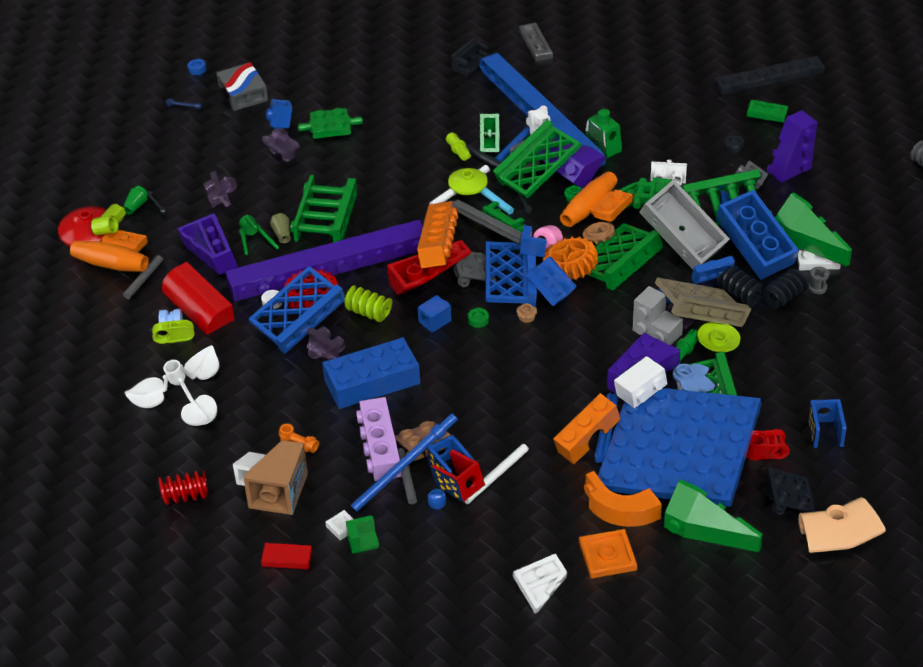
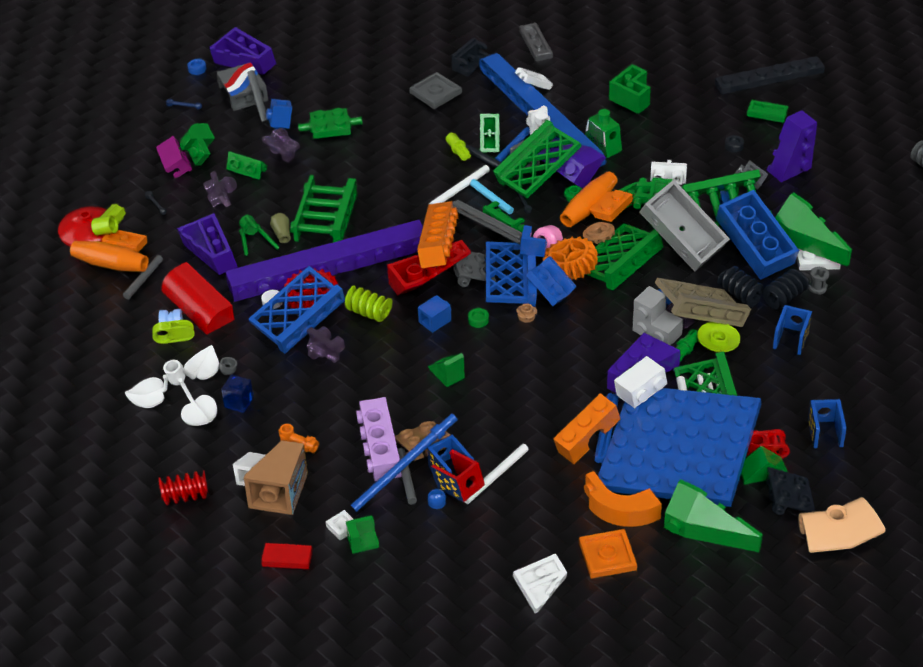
(136, 198): green cone -> none
(173, 157): none -> magenta hinge
(197, 142): none -> green brick
(232, 365): none -> dark grey hinge
(237, 393): none -> clear blue brick
(239, 49): none -> dark purple wedge
(245, 165): none -> green hinge
(257, 95): none -> dark grey bar
(371, 373): blue brick -> none
(435, 90): none -> dark grey plate
(449, 369): none -> green slope
(467, 181): lime dish -> none
(534, 78): none -> white tile
(630, 89): none -> green brick
(693, 377): medium blue plate -> none
(711, 269): blue plate -> none
(756, 465): none -> green slope
(786, 322): none -> blue piece

